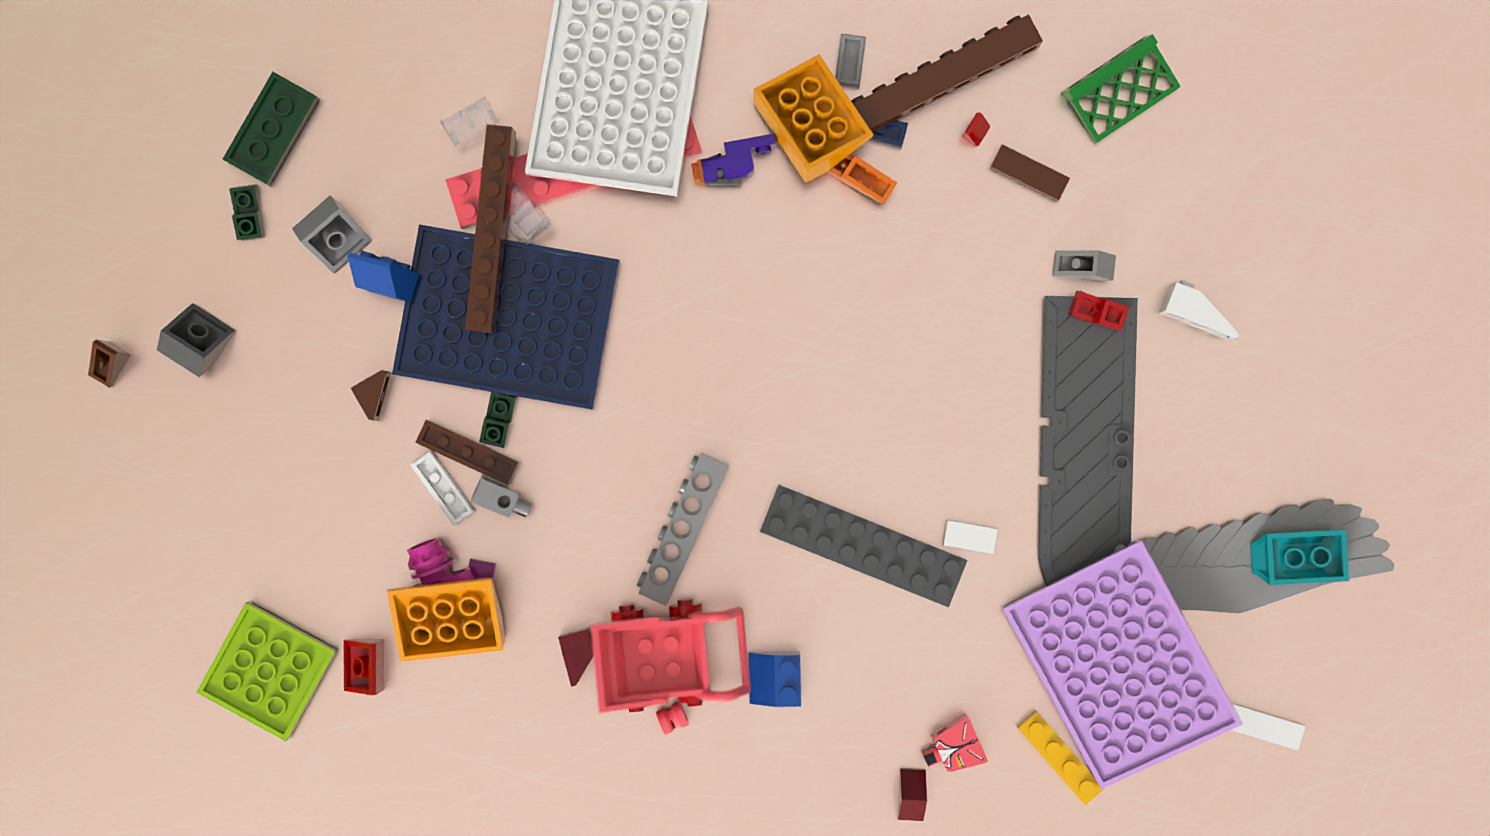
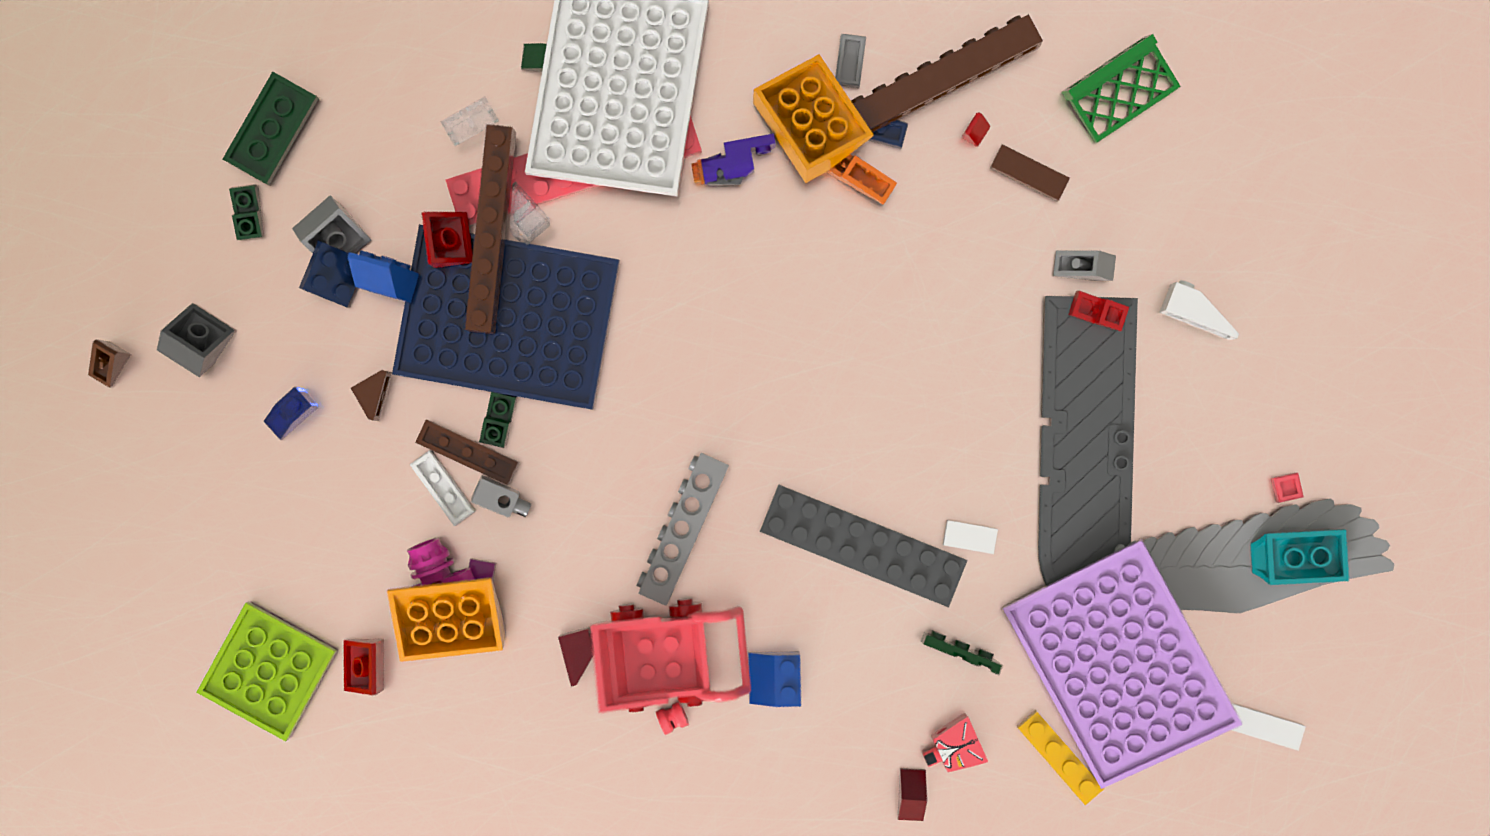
(290, 412): none -> clear blue slope
(329, 275): none -> dark blue plate
(447, 238): none -> red slope
(533, 56): none -> dark green slope
(937, 641): none -> dark green wing
(1287, 487): none -> coral tile

